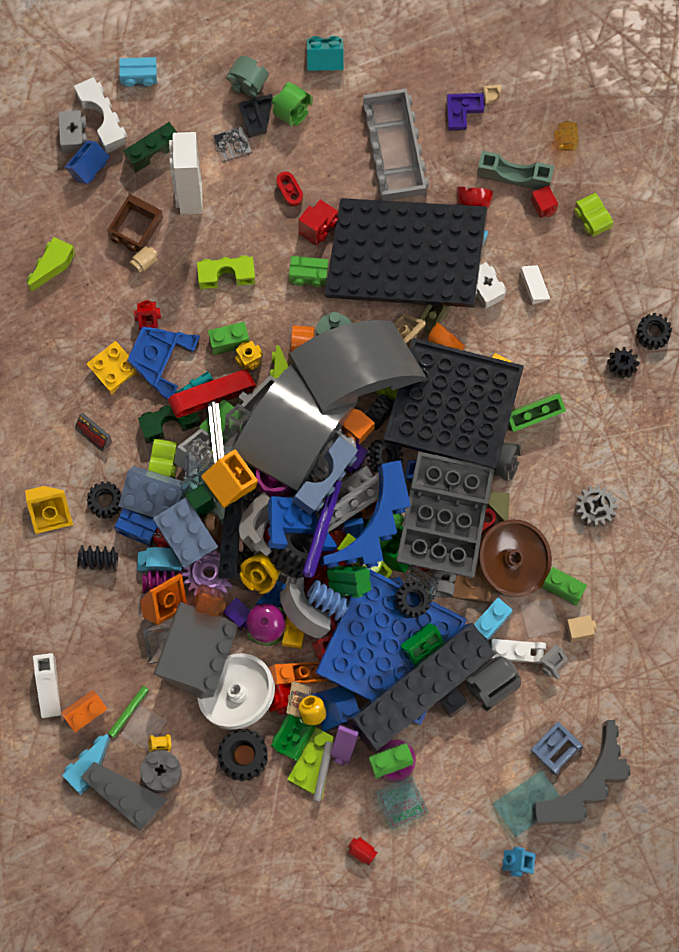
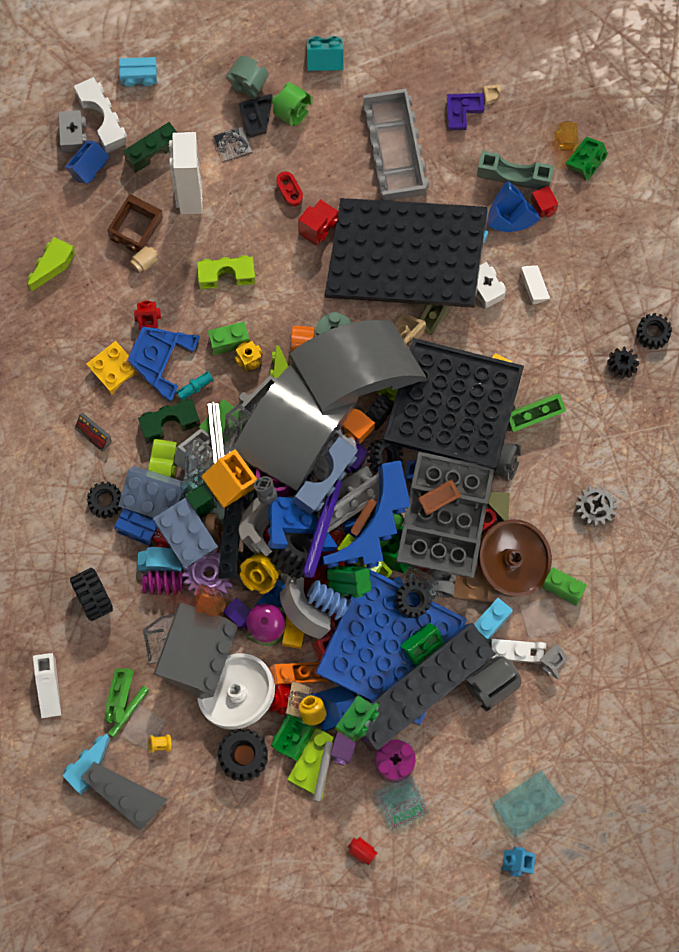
(48, 508): yellow slope -> none
(84, 711): orange brick -> none
(91, 594): none -> black tyre
(97, 558): black piece -> none
(118, 695): none -> bright green hinge
(163, 600): orange slope -> none
(167, 781): flat silver brick -> none
(216, 390): red beam -> none
(265, 490): none -> dark grey wheel
(308, 271): bright green brick -> none
(357, 718): none -> green bracket
(363, 517): none -> dark orange tile
(391, 760): bright green brick -> none
(439, 497): none -> dark orange tile
(442, 336): orange cylinder -> none
(452, 702): black brick -> none
(474, 196): red cylinder -> none
(511, 211): none -> blue brick
(551, 743): sand blue plate -> none
(581, 628): tan brick -> none
(587, 157): none -> green bracket
(593, 214): lime brick -> none
(607, 769): dark grey arch -> none

